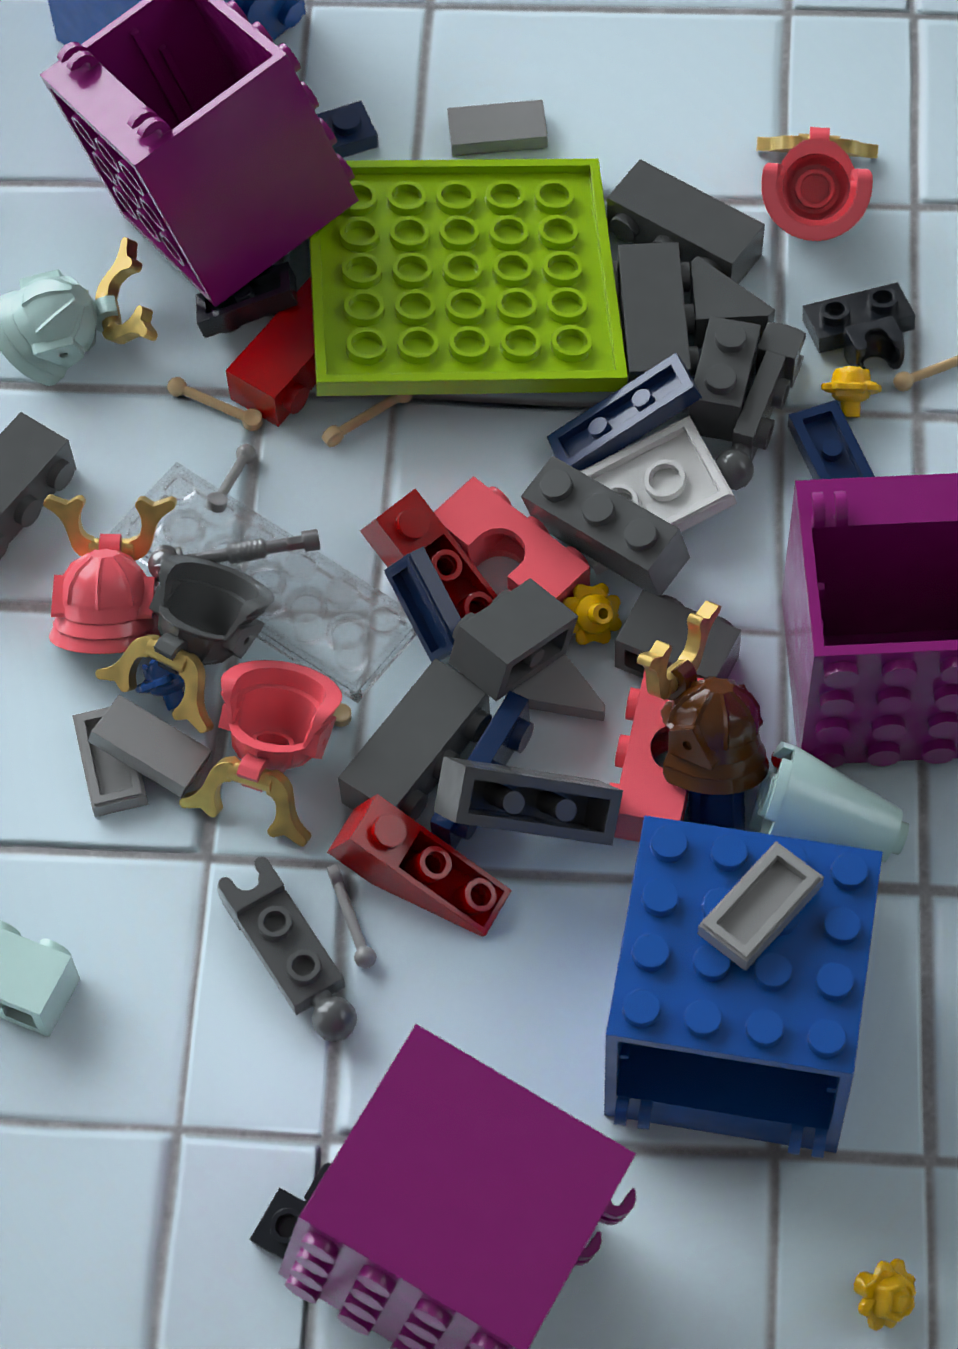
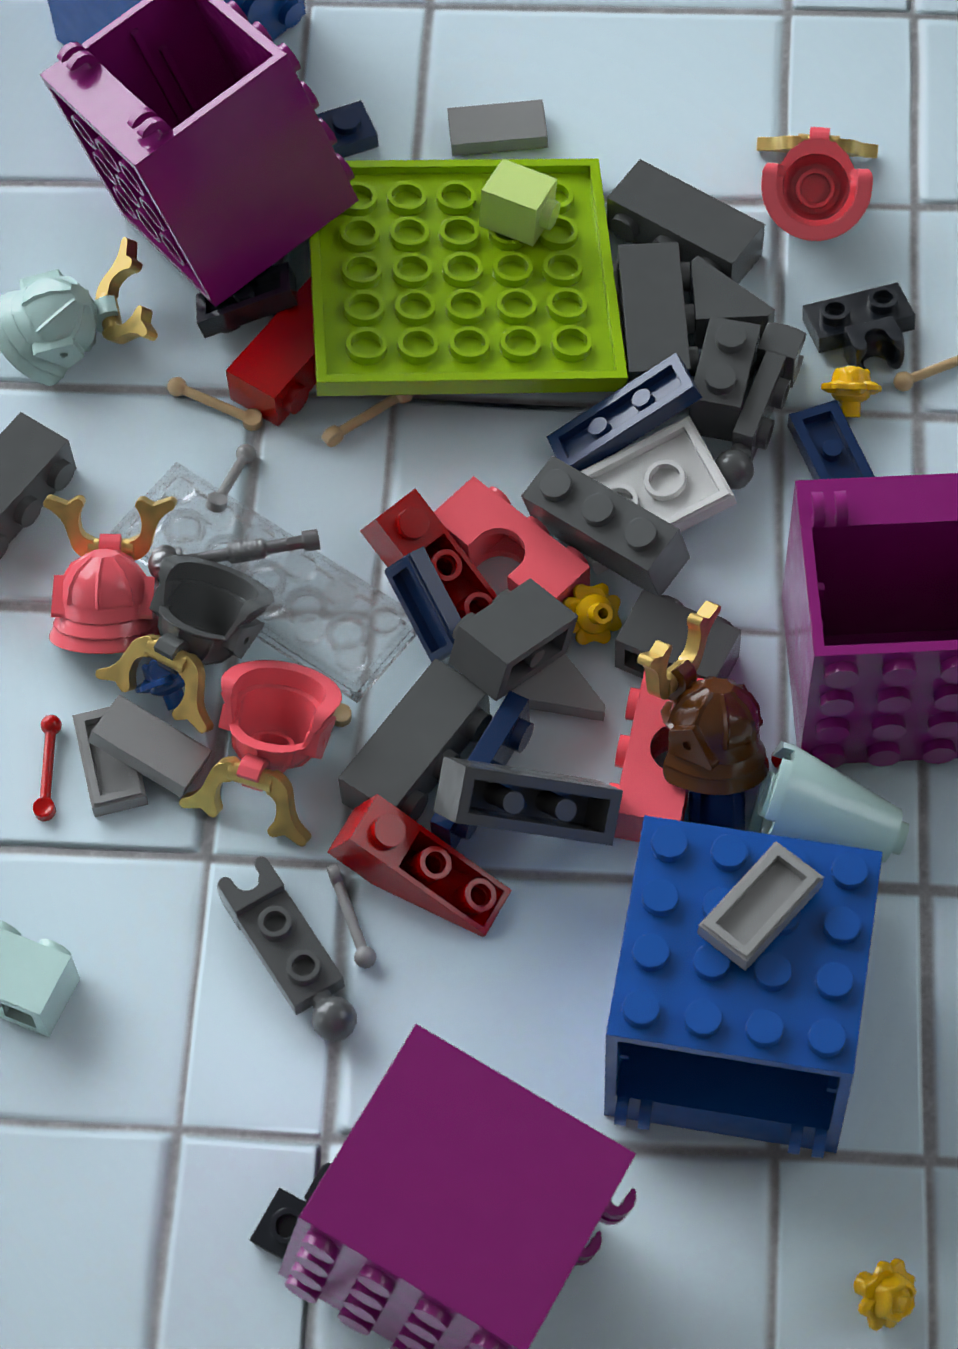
(44, 807): none -> red hinge
(519, 202): none -> yellowish green brick

